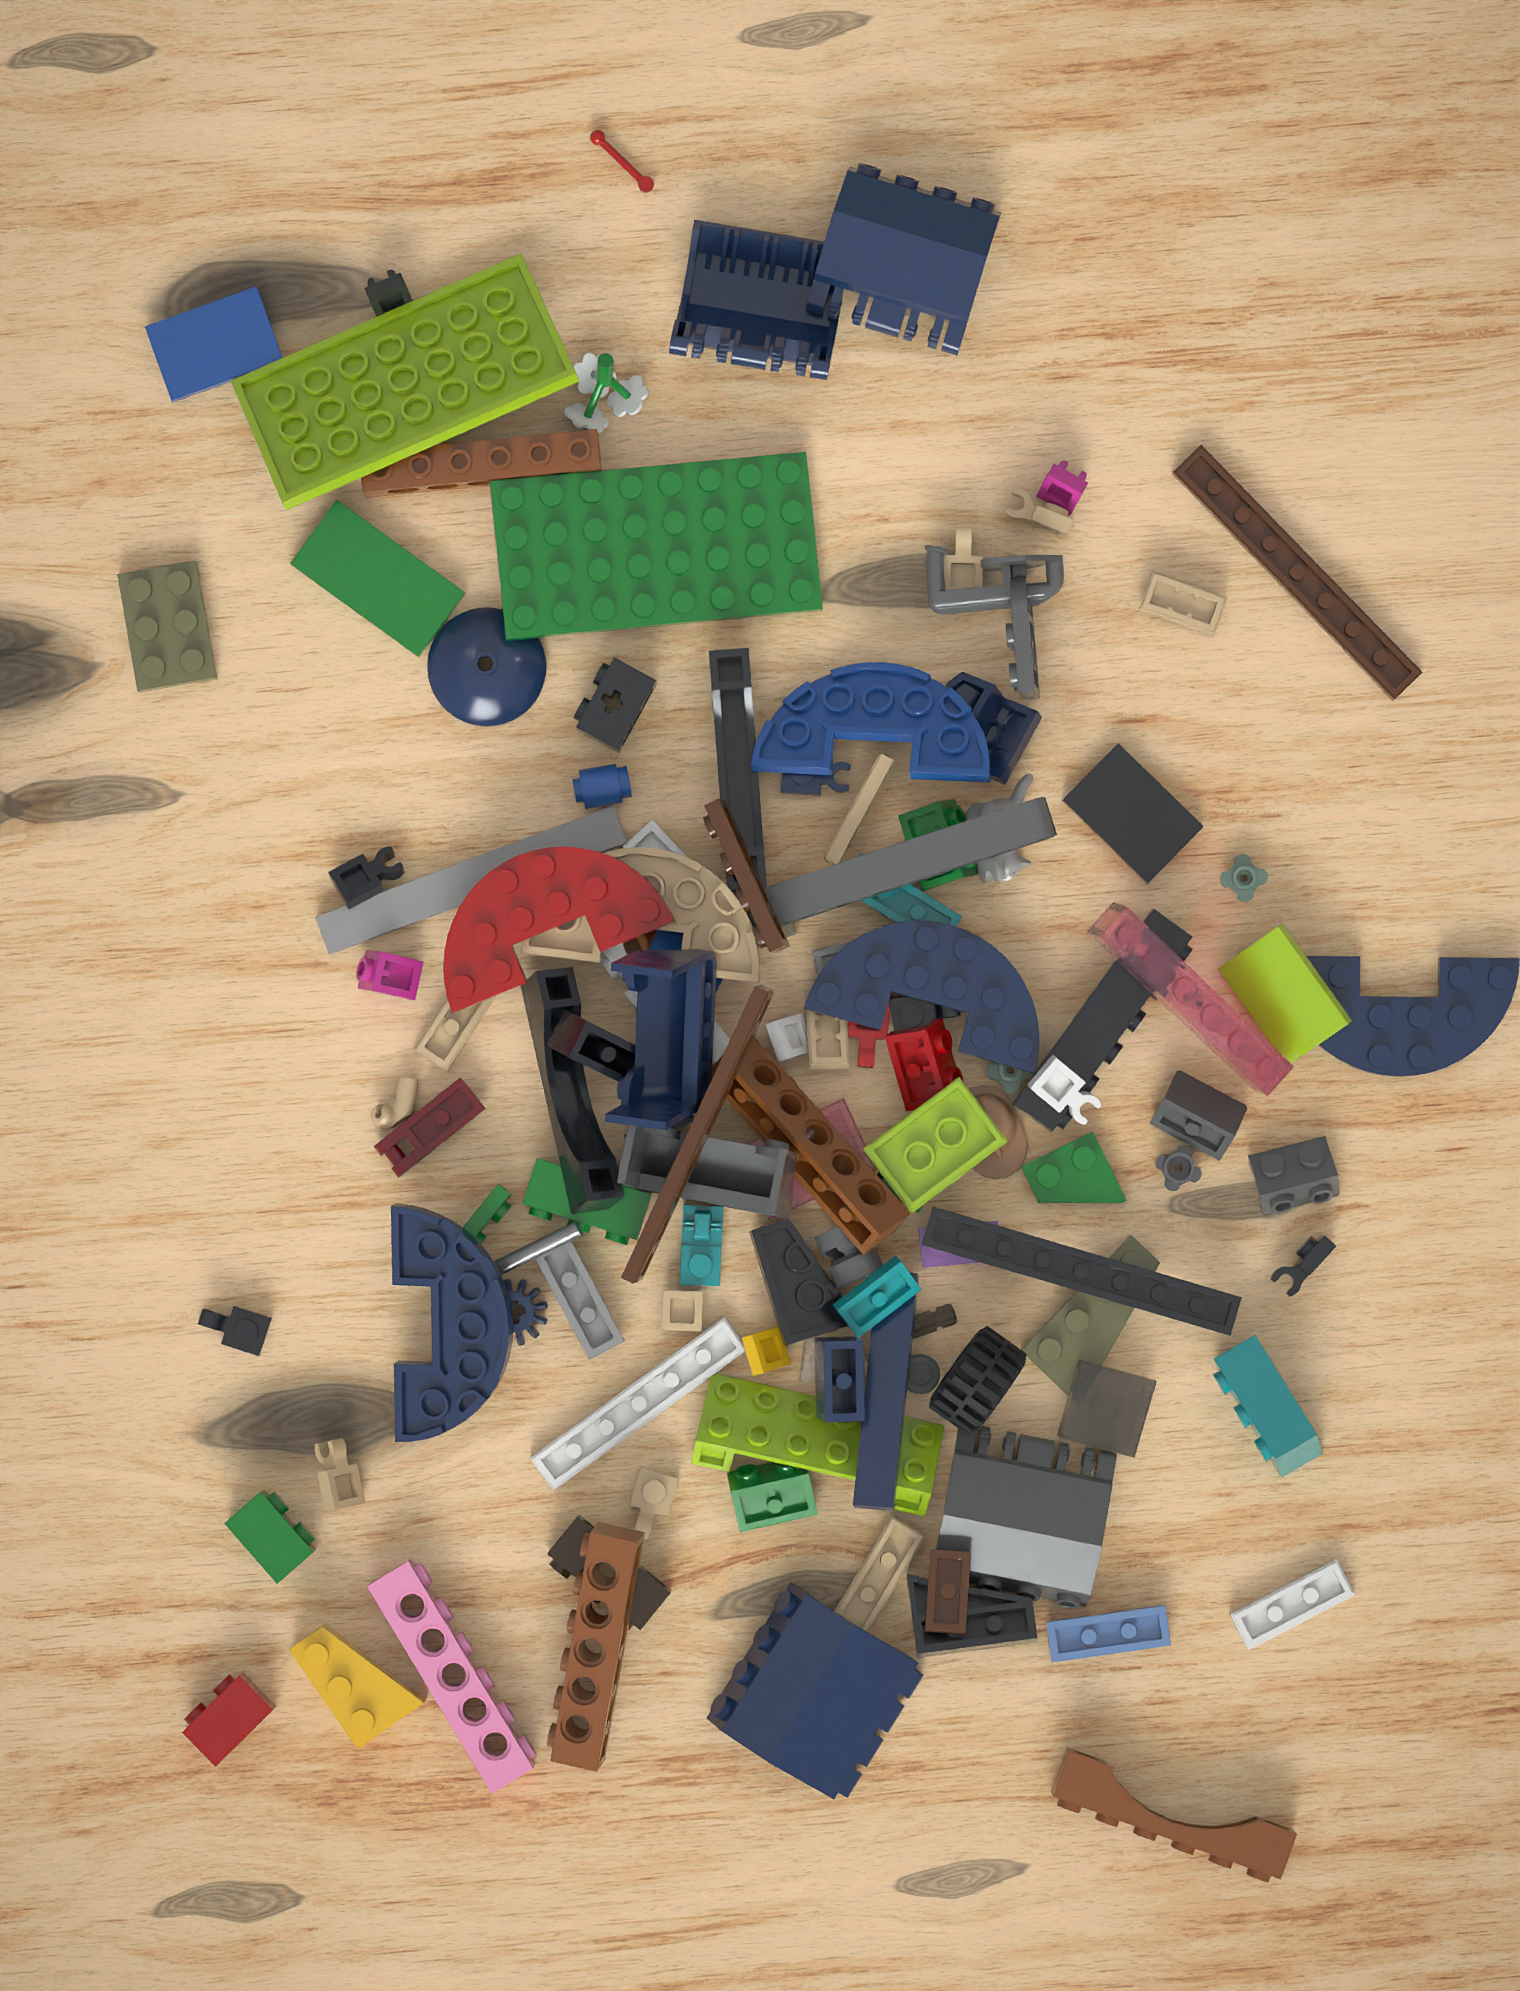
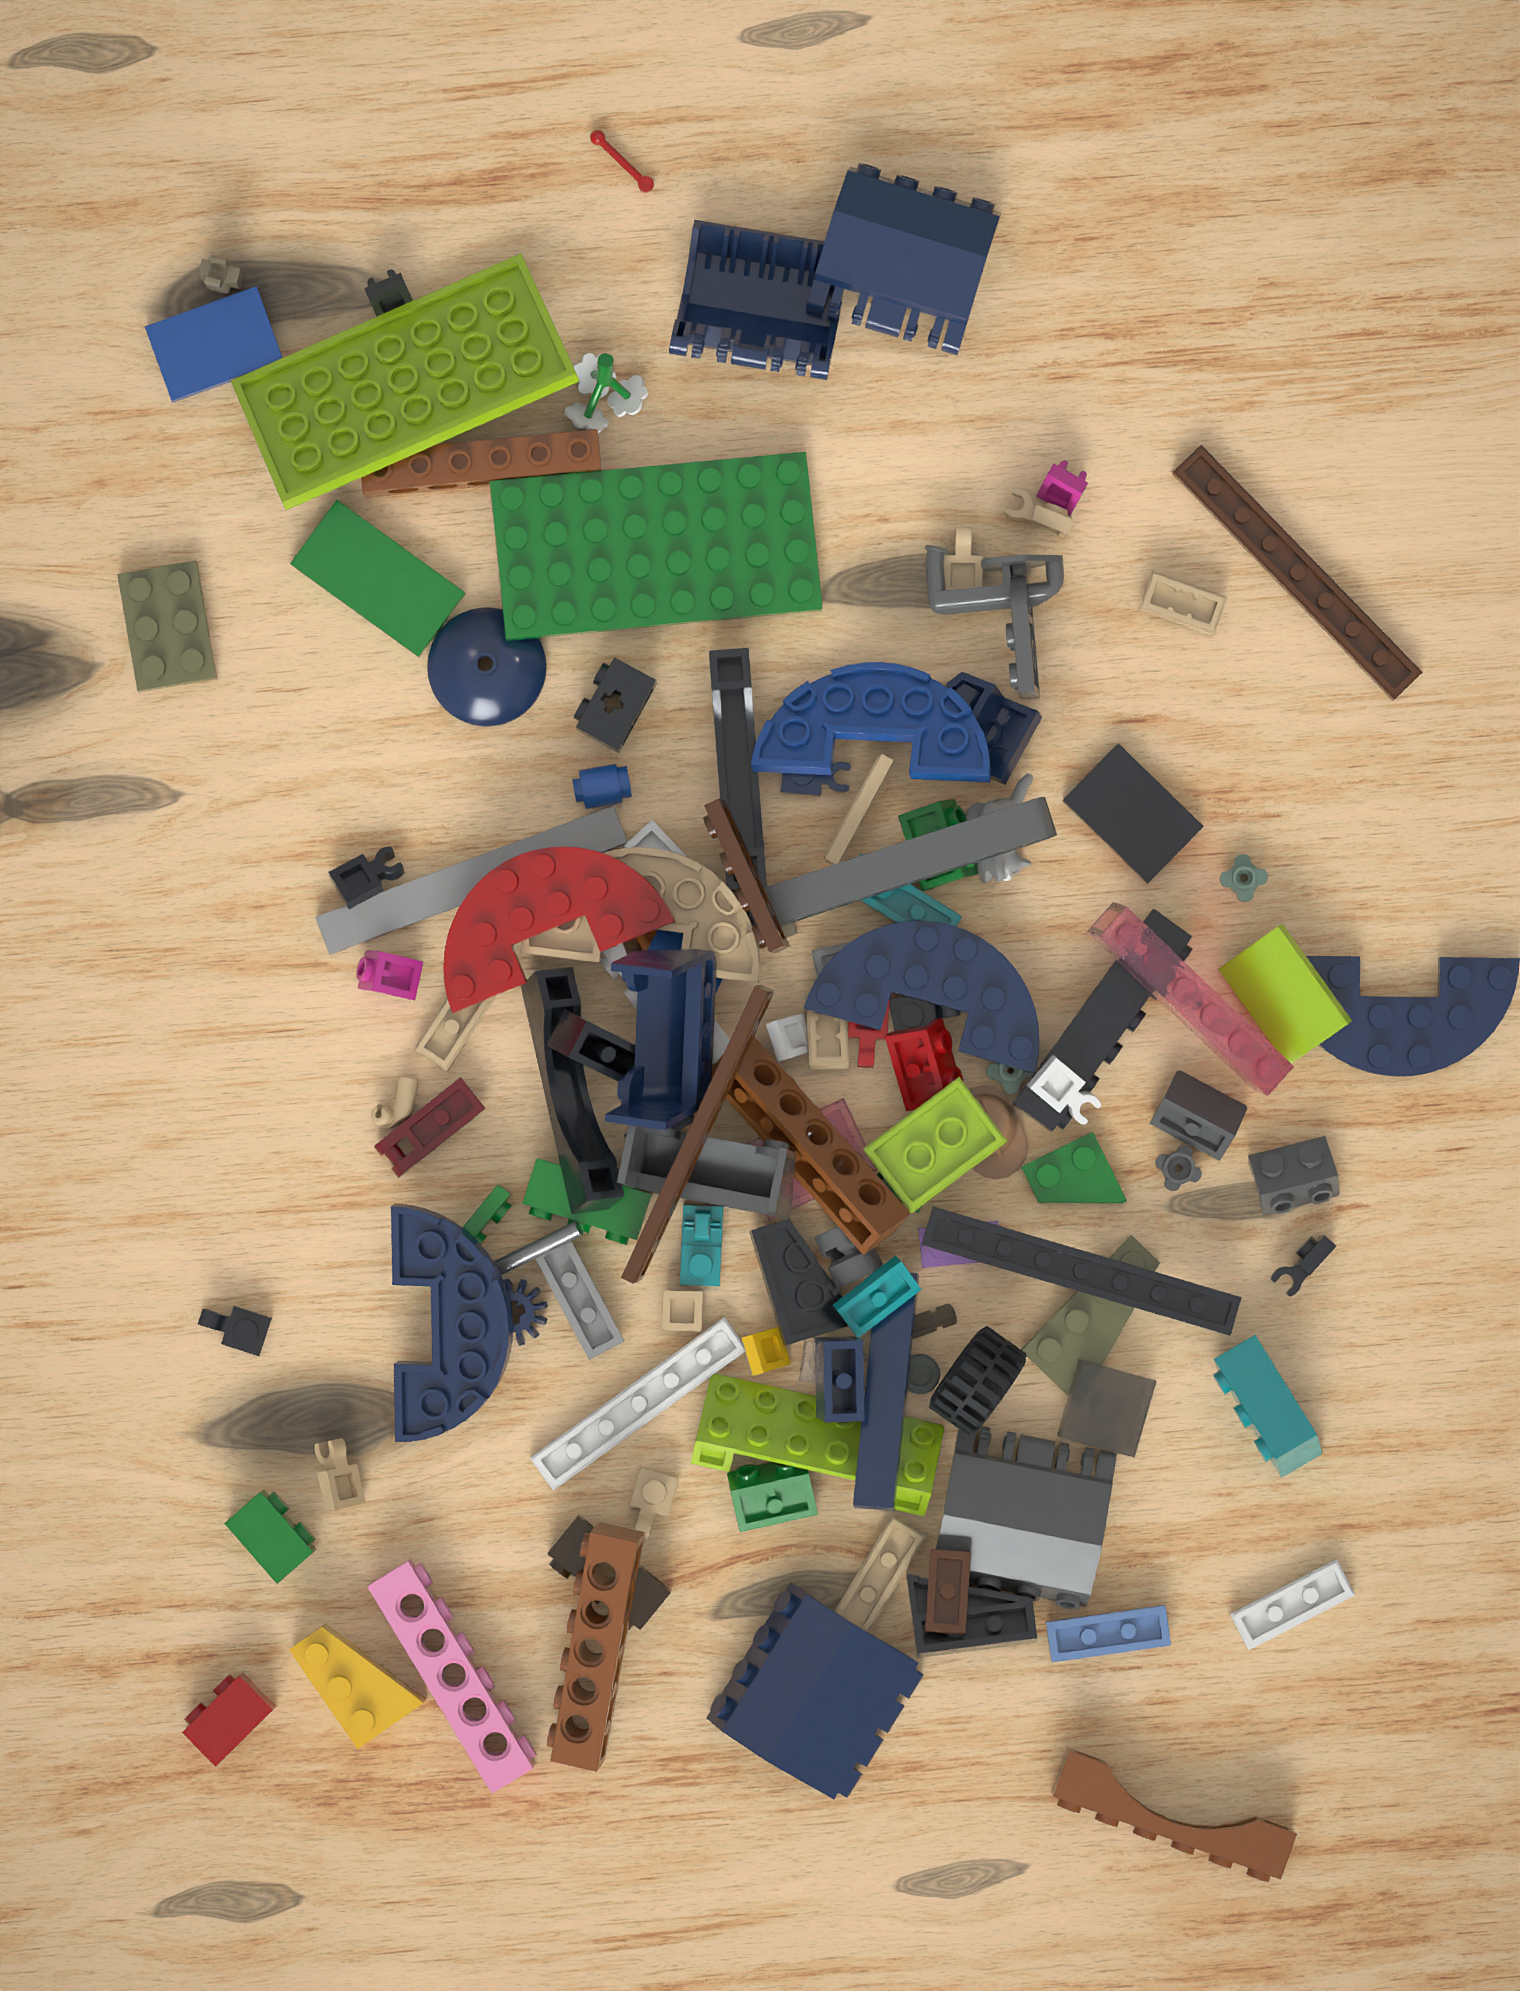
(219, 275): none -> dark tan plate

